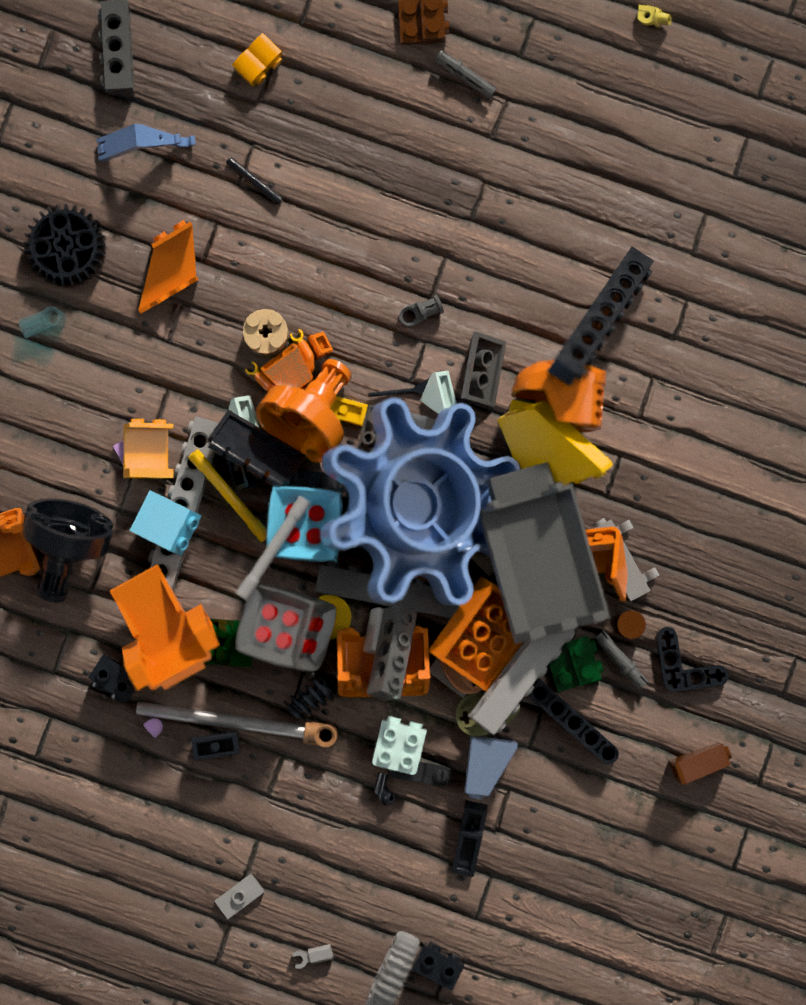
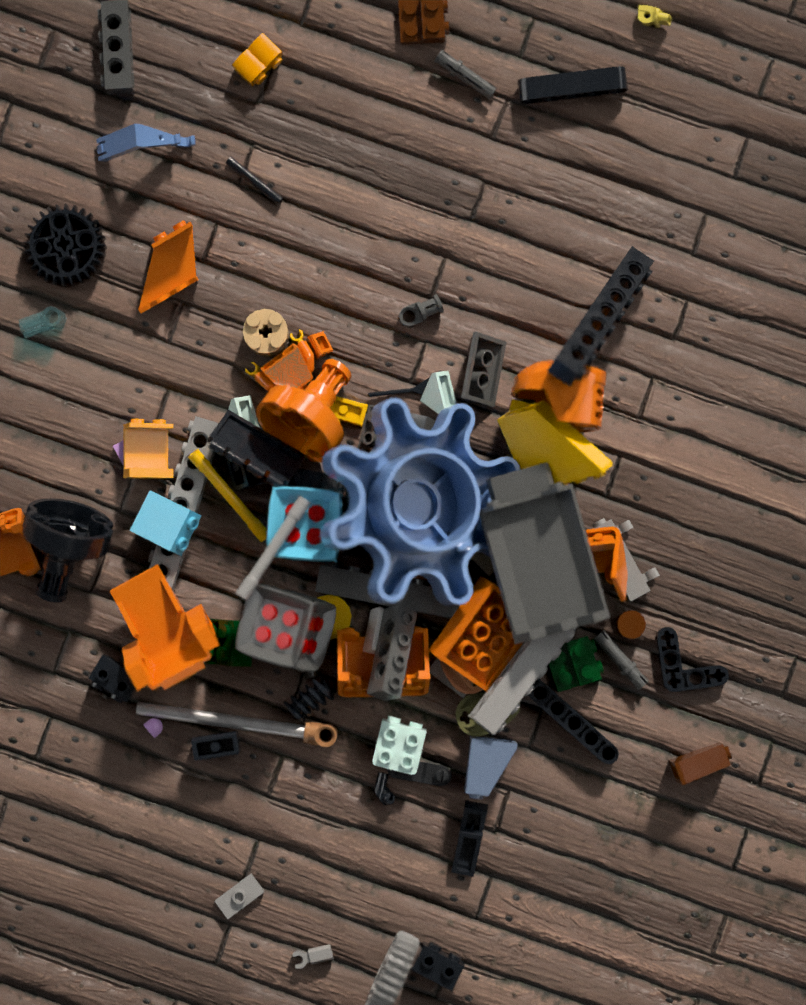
(572, 85): none -> black beam

